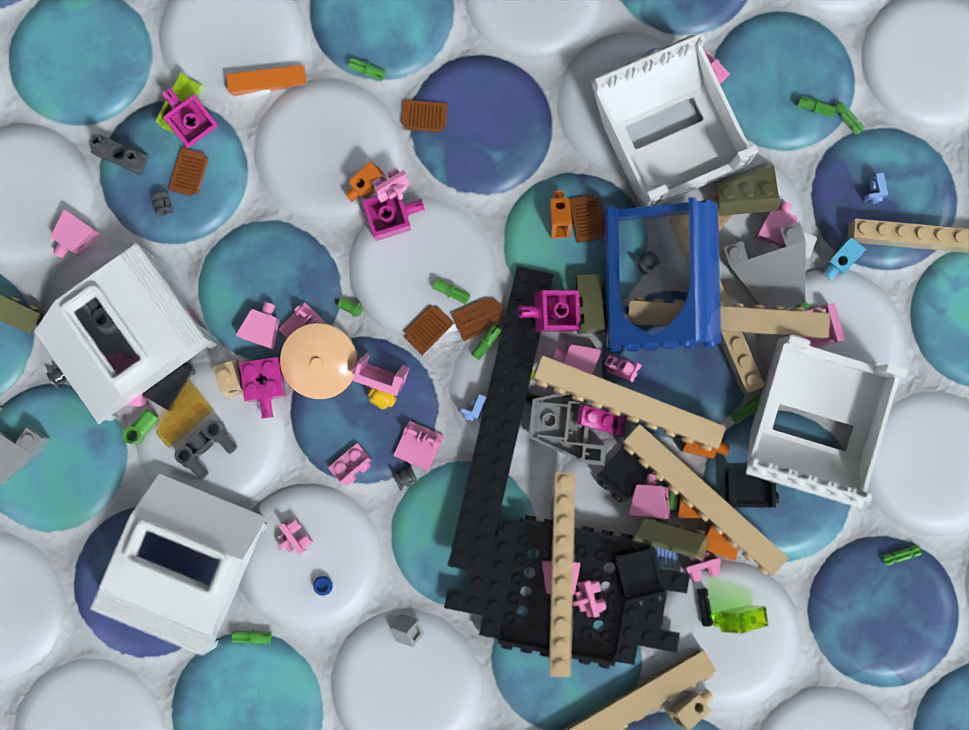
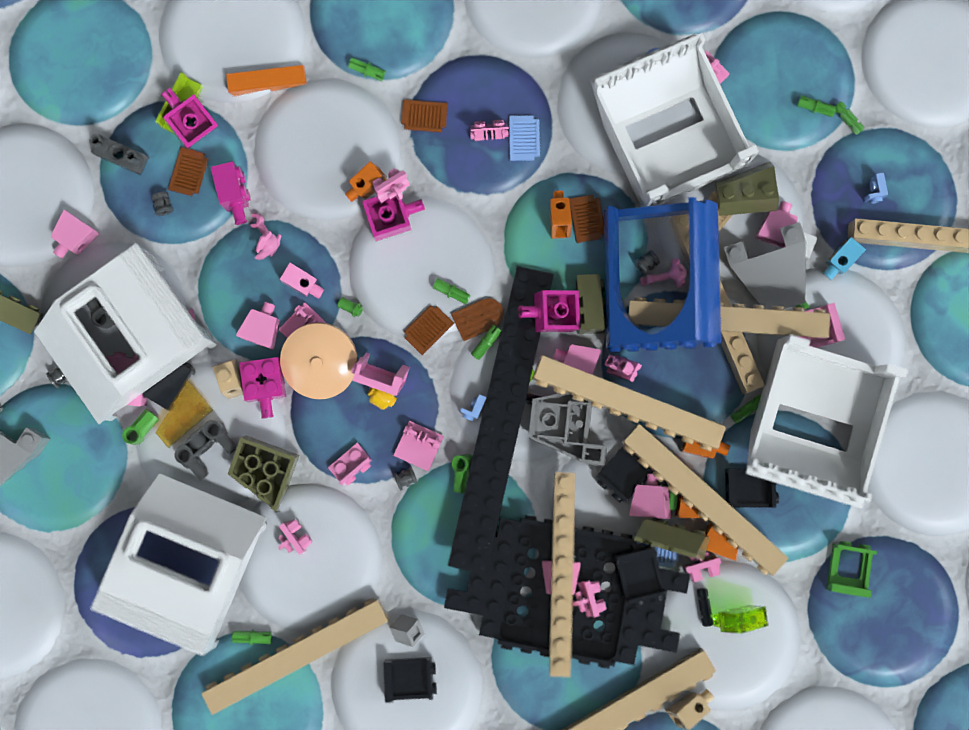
(231, 190): none -> dark pink brick
(263, 469): none -> olive wedge
(268, 242): none -> bright pink piece
(292, 278): none -> bright pink torso
(295, 656): none -> tan brick
(323, 585): blue plate -> none
(409, 679): none -> black panel
(461, 473): none -> bright green piece
(479, 127): none -> bright pink hinge
(524, 138): none -> light blue window
(601, 420): dark pink plate -> none
(677, 273): none -> bright pink piece
(846, 585): none -> bright green window
(901, 555): bright green axle -> none

